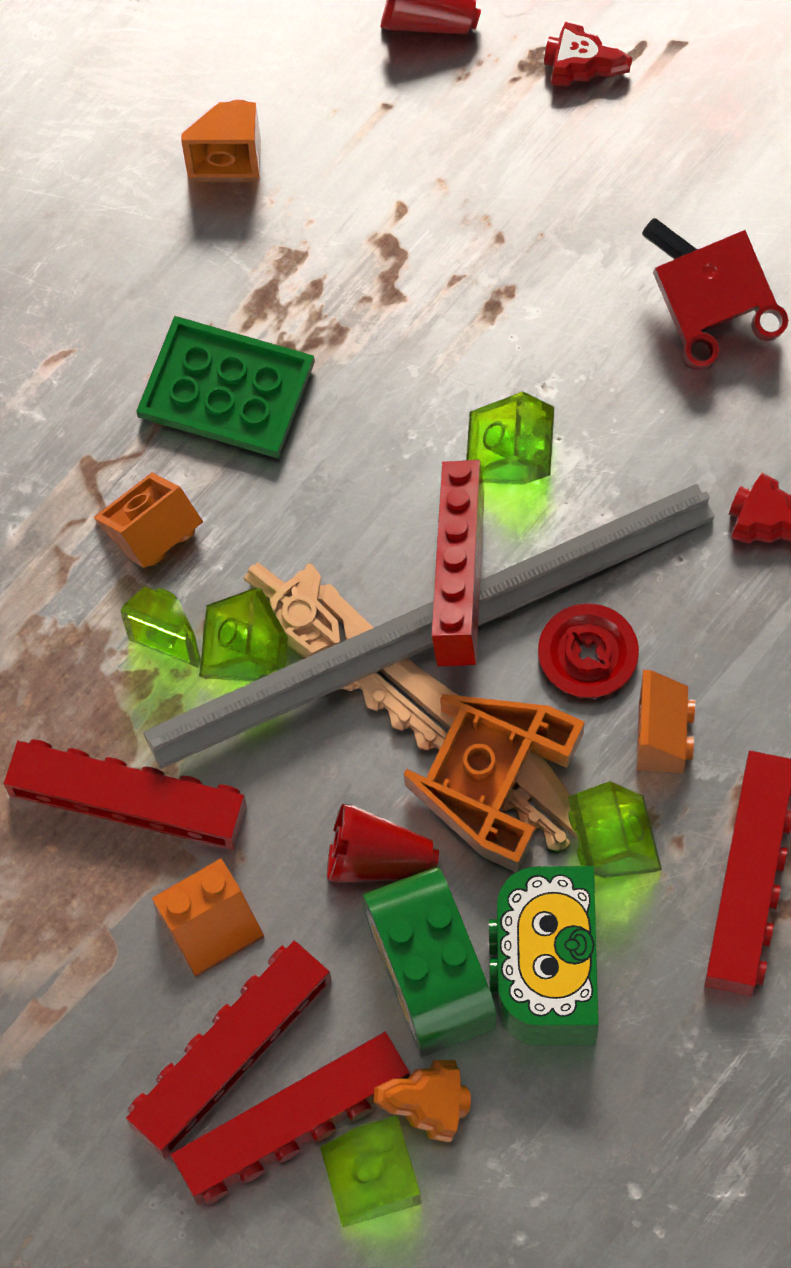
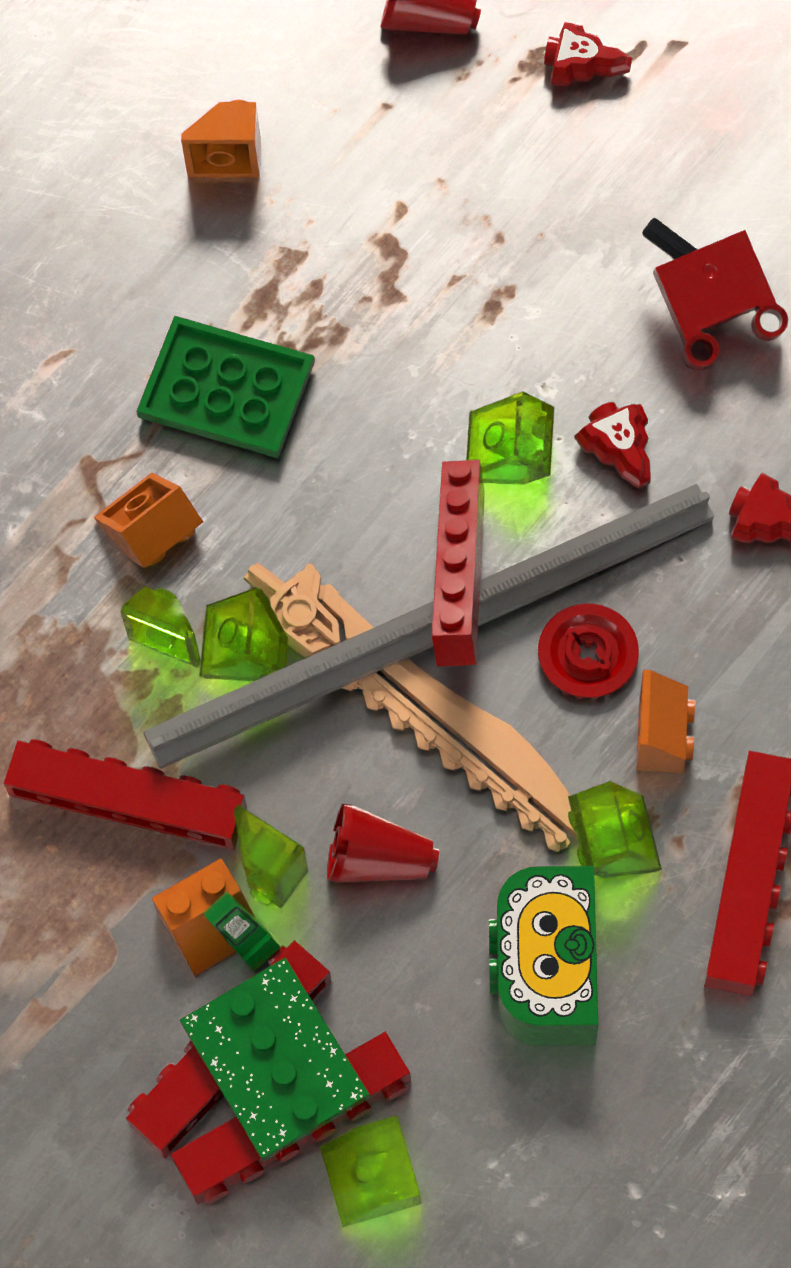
(242, 931): none -> green leg
(270, 859): none -> clear neon green slope
(274, 1059): none -> green plate
(428, 1098): orange rock -> none
(430, 961): green brick -> none
(481, 767): orange wedge -> none
(619, 440): none -> red rock

